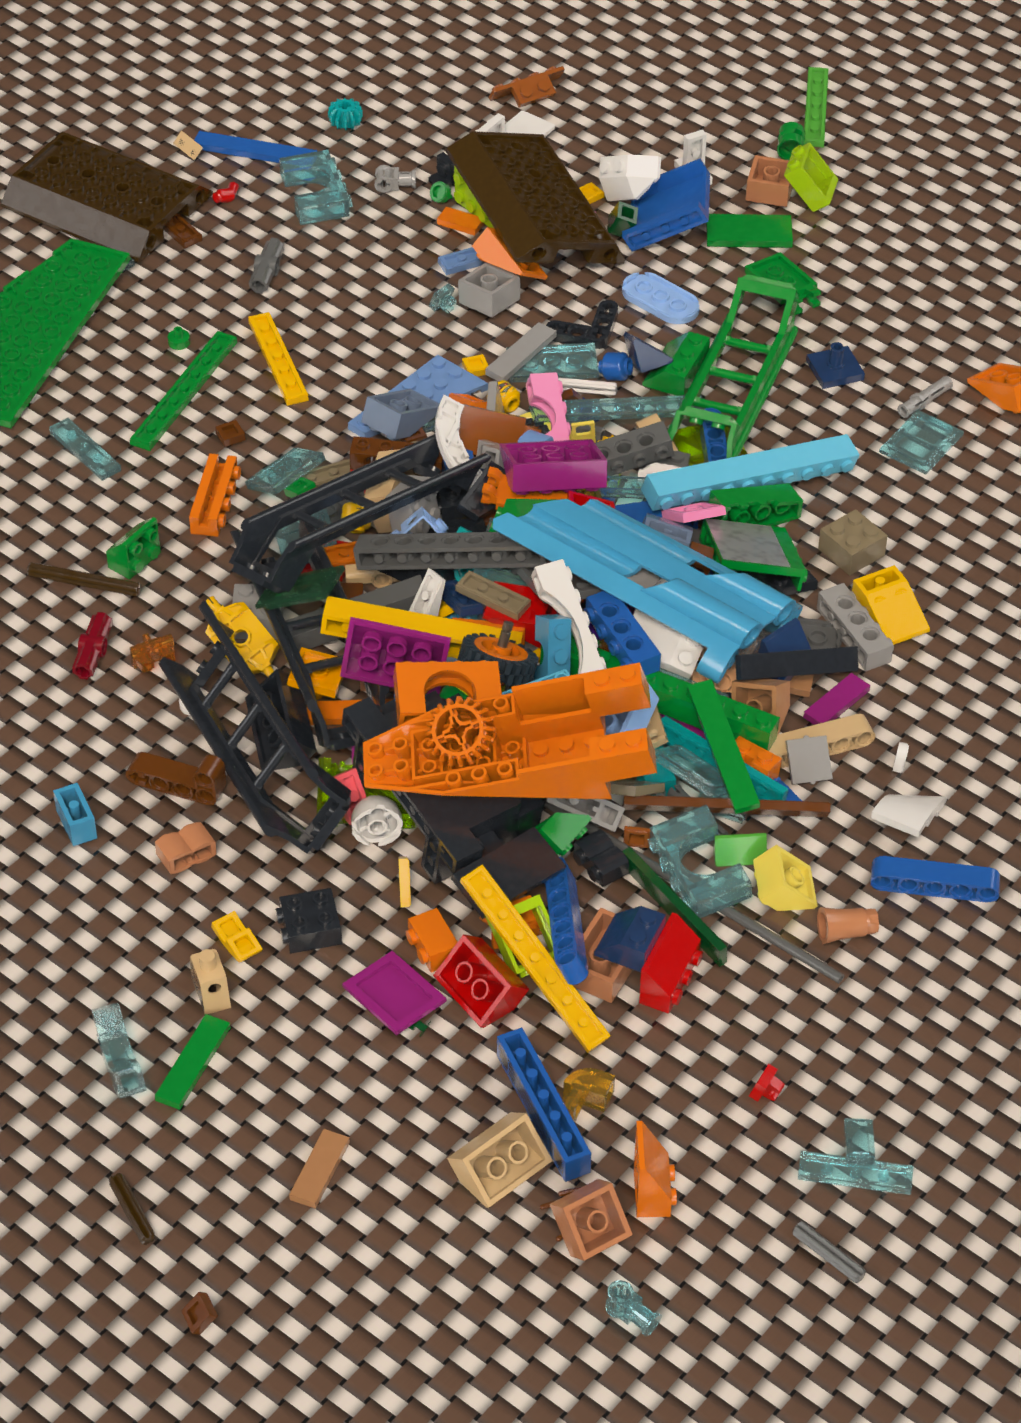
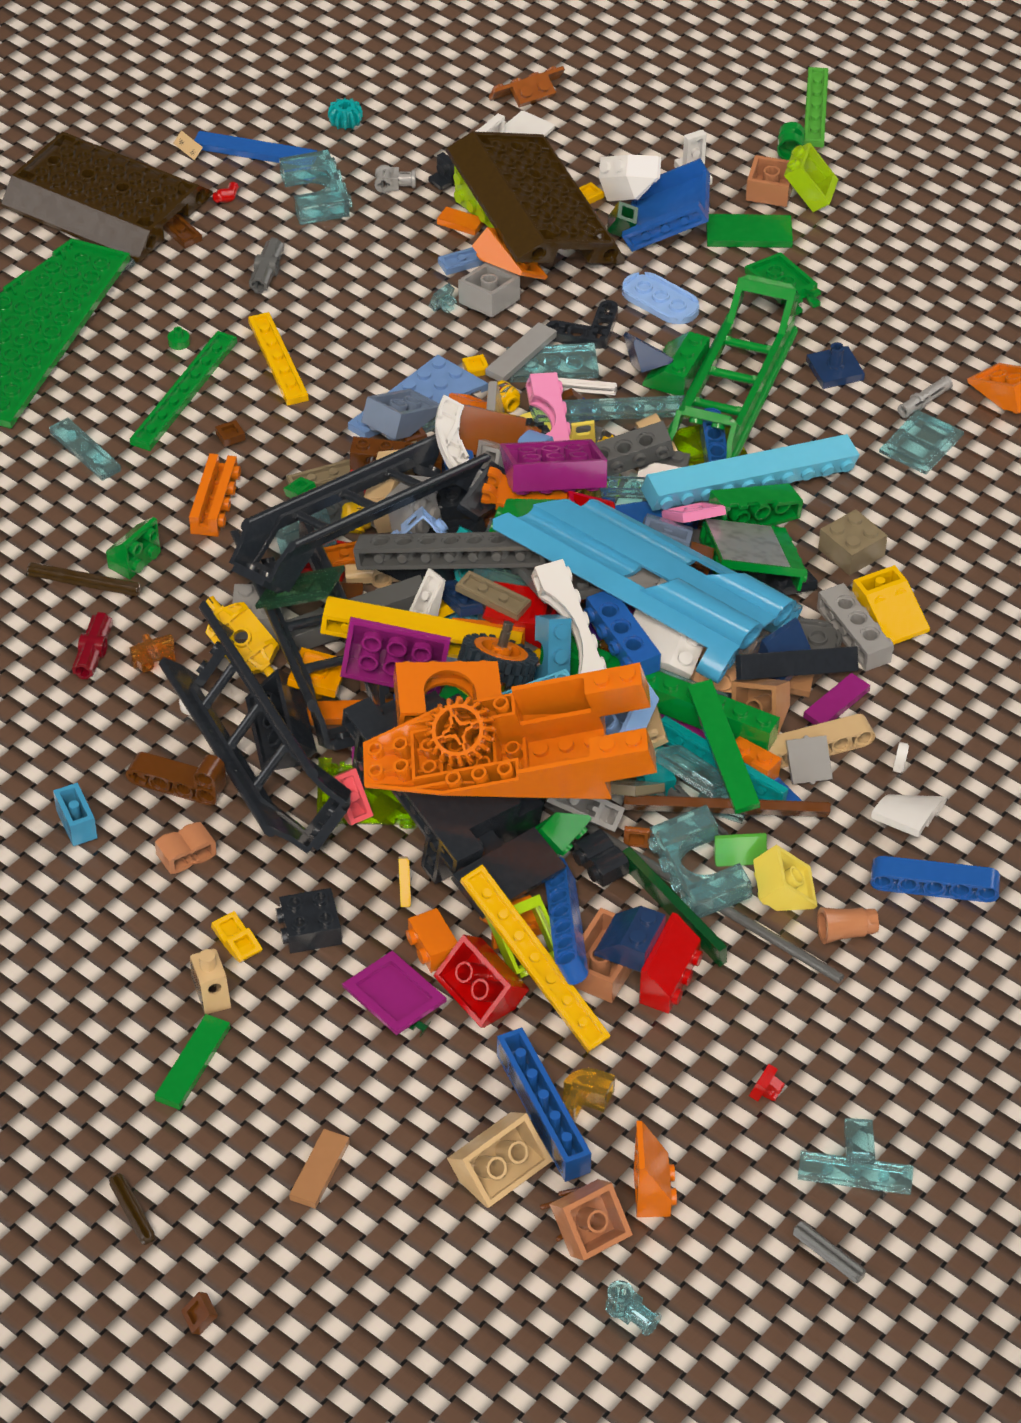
(117, 1051): clear light blue arch -> none
(285, 470): clear light blue tile -> none
(376, 820): white cylinder -> none
(440, 192): green tile -> none
(616, 366): blue head -> none

